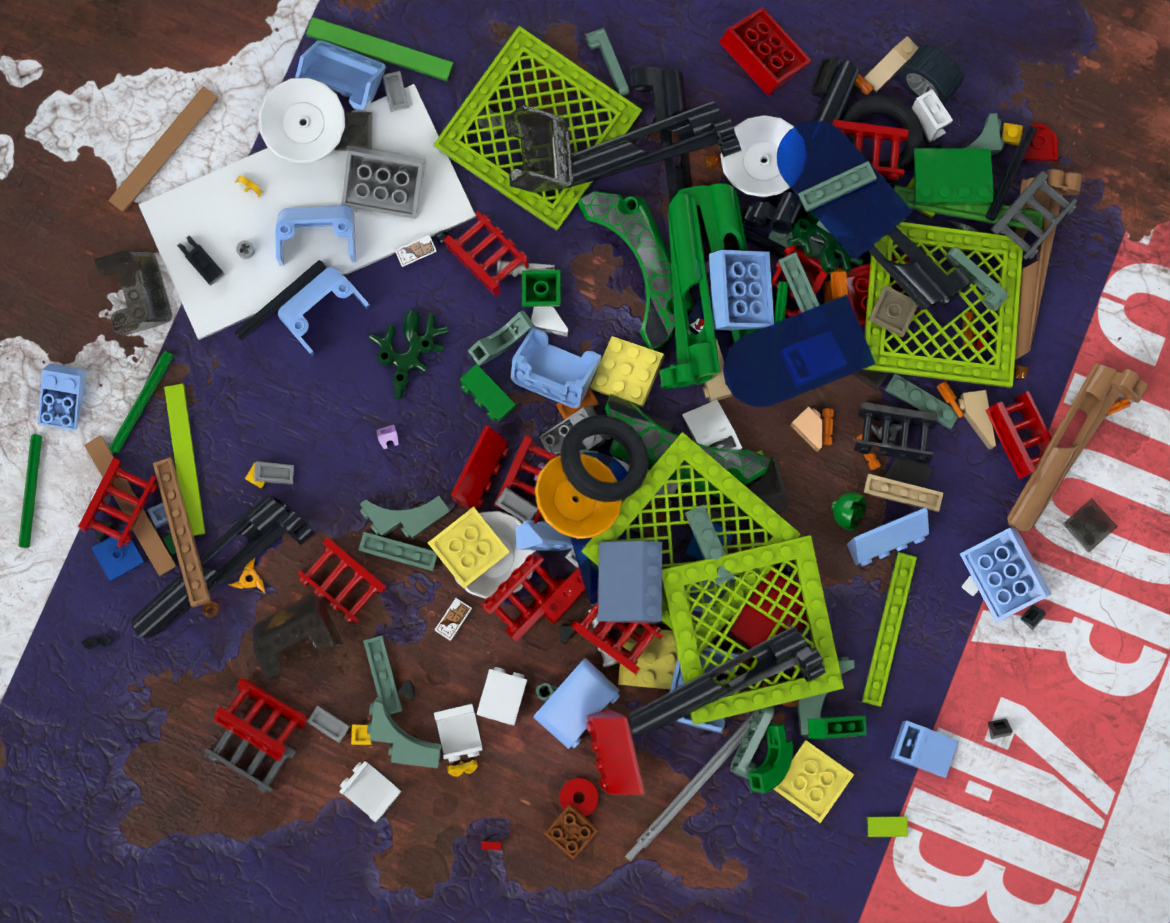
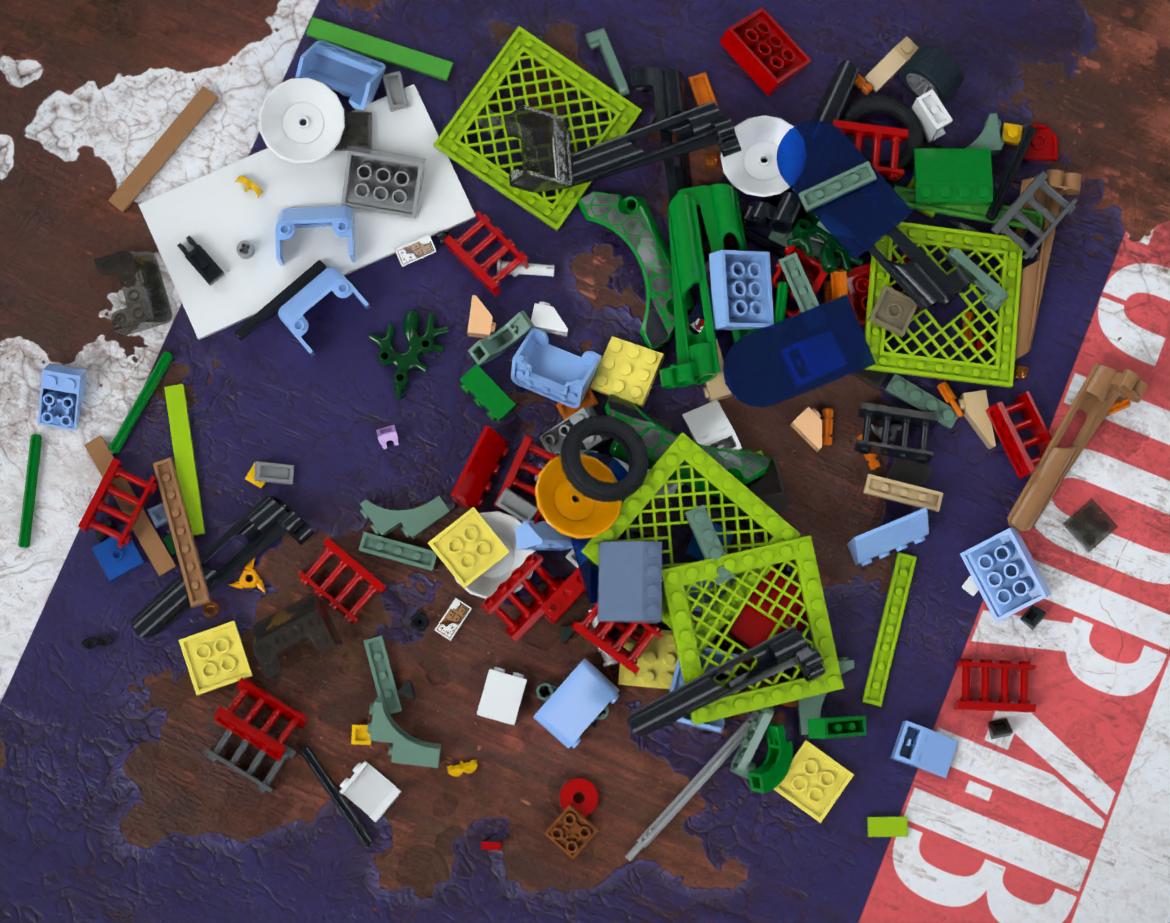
(215, 658): none -> light yellow plate
(328, 724): light grey tile -> none
(336, 796): none -> black axle
(415, 618): none -> black plate
(458, 732): white panel -> none
(480, 320): none -> light nougat slope
(541, 288): green slope -> none
(614, 753): red slope -> none
(701, 89): none -> orange tile
(824, 75): pearl dark grey tile -> none
(848, 510): green cylinder -> none
(984, 702): none -> red fence

